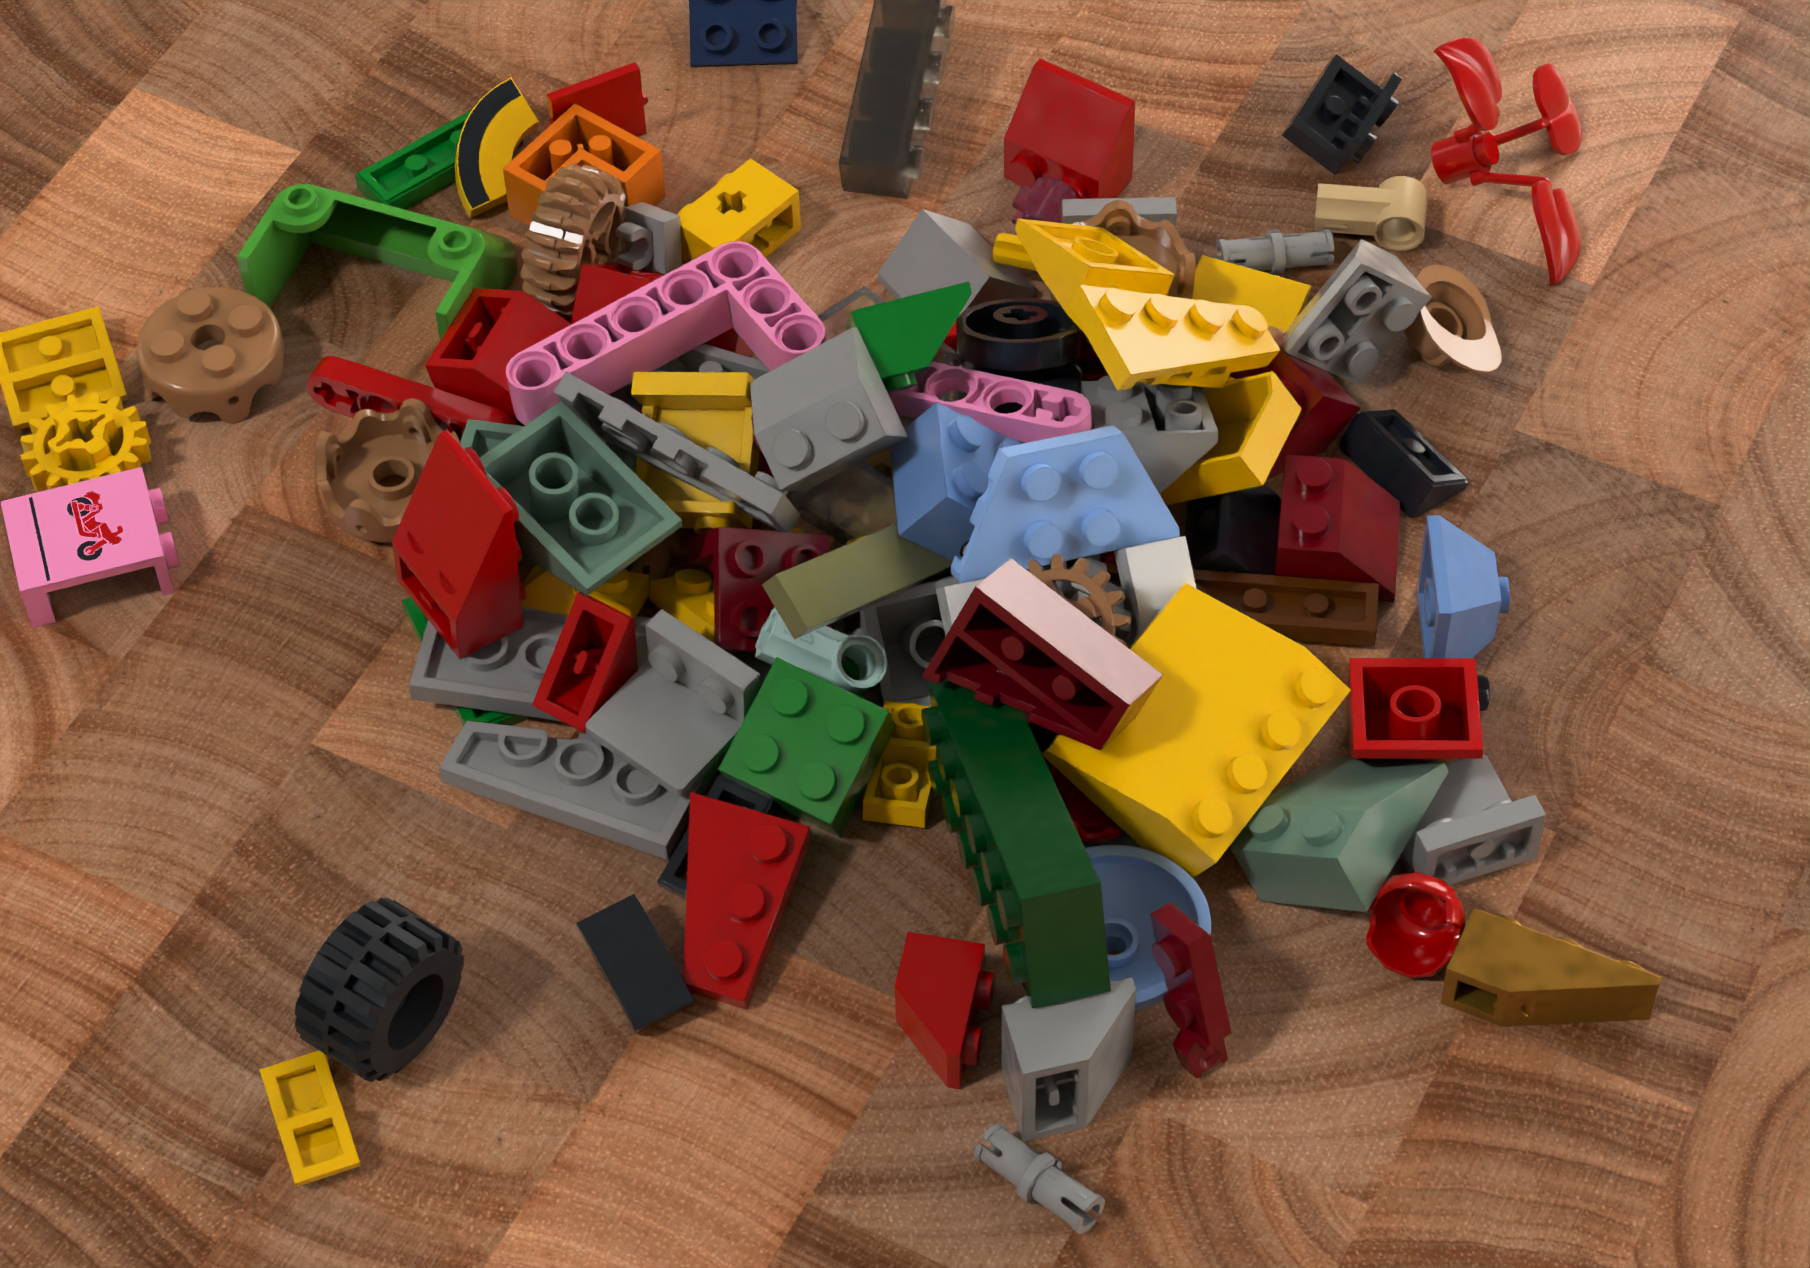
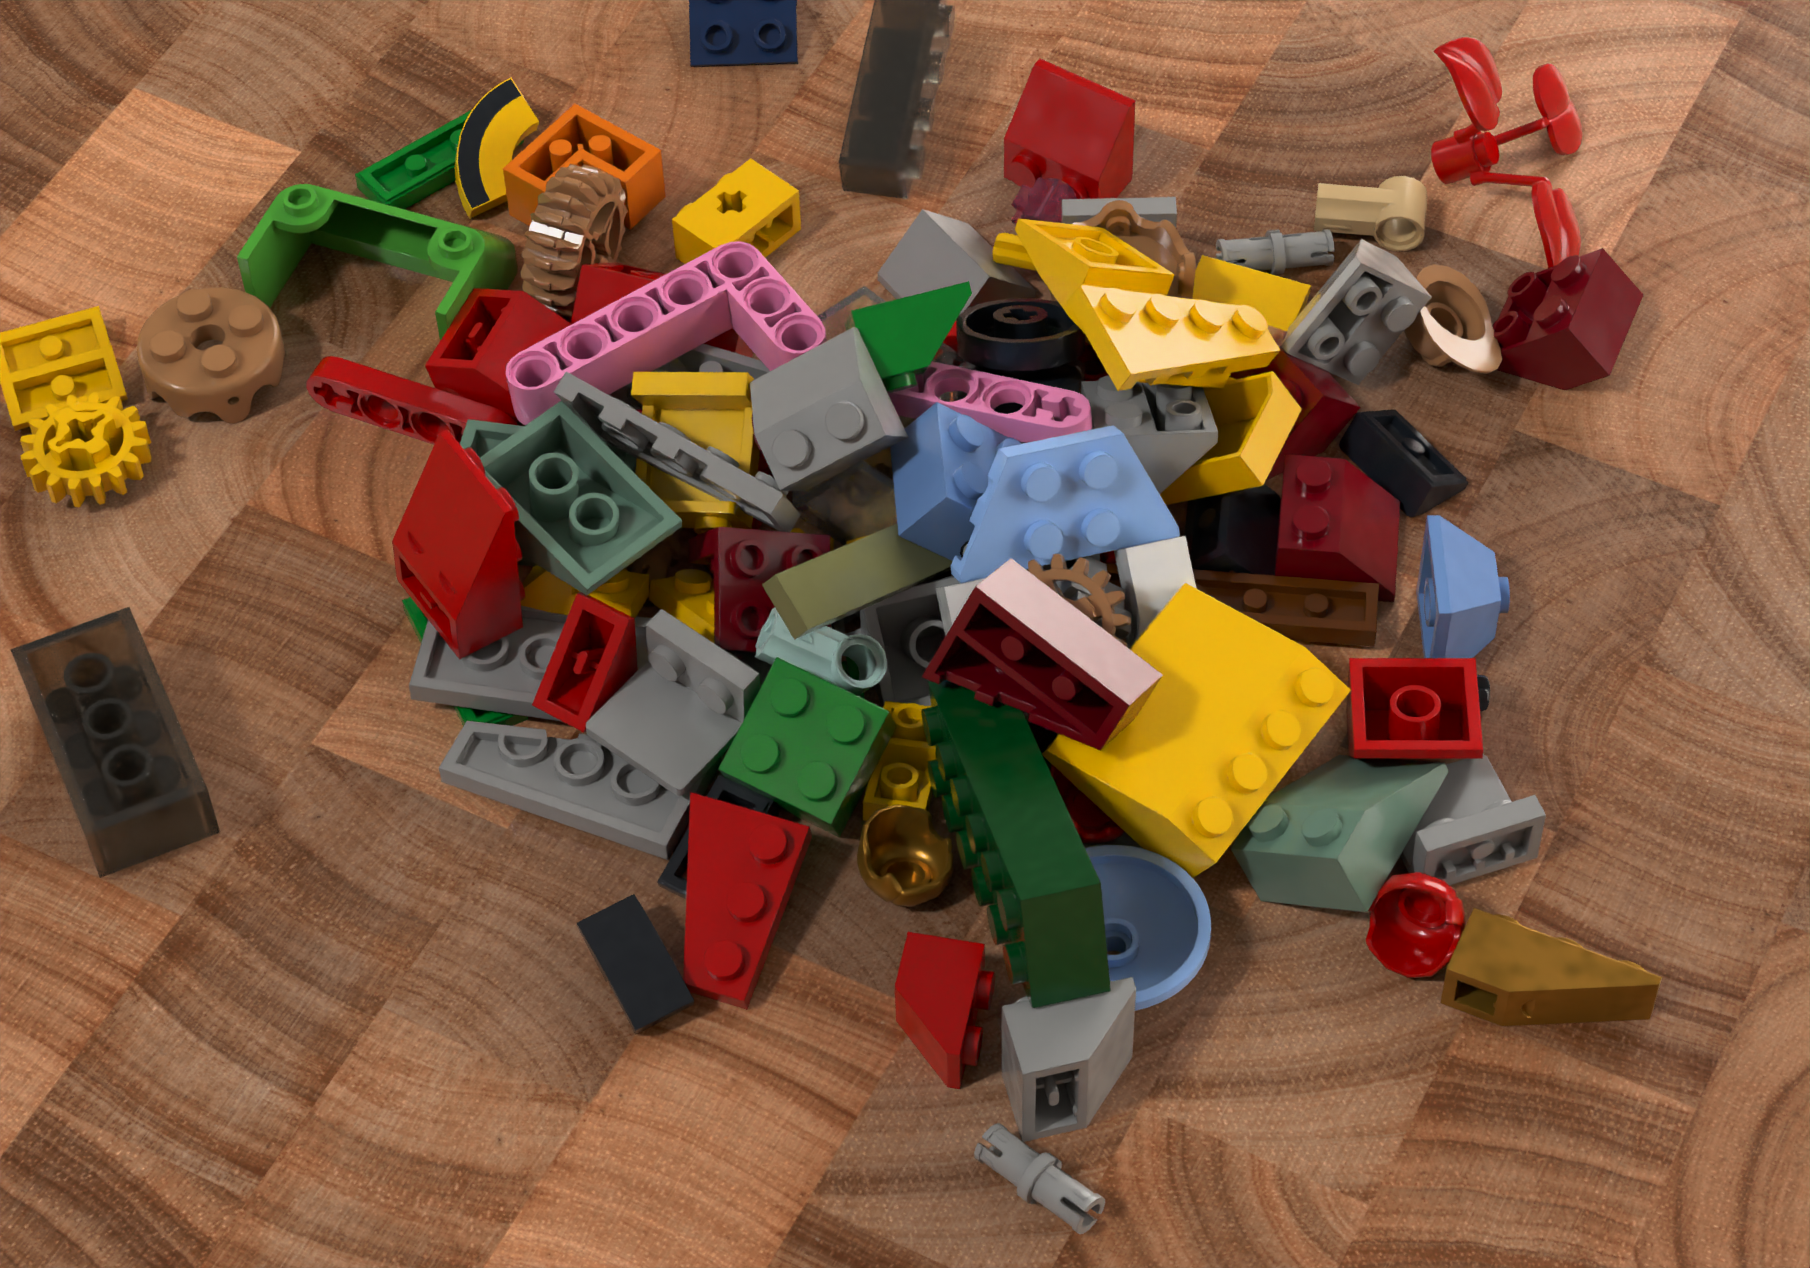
(86, 536): bright pink panel -> none
(115, 742): none -> clear smoke brick
(310, 1118): yellow slope -> none
(365, 454): medium nougat plate -> none
(379, 989): black tyre -> none
(612, 96): red piece -> none
(651, 238): light grey tile -> none
(904, 856): none -> pearl gold hair
(1194, 987): dark red hinge -> none
(1340, 113): black bracket -> none
(1567, 321): none -> dark red slope

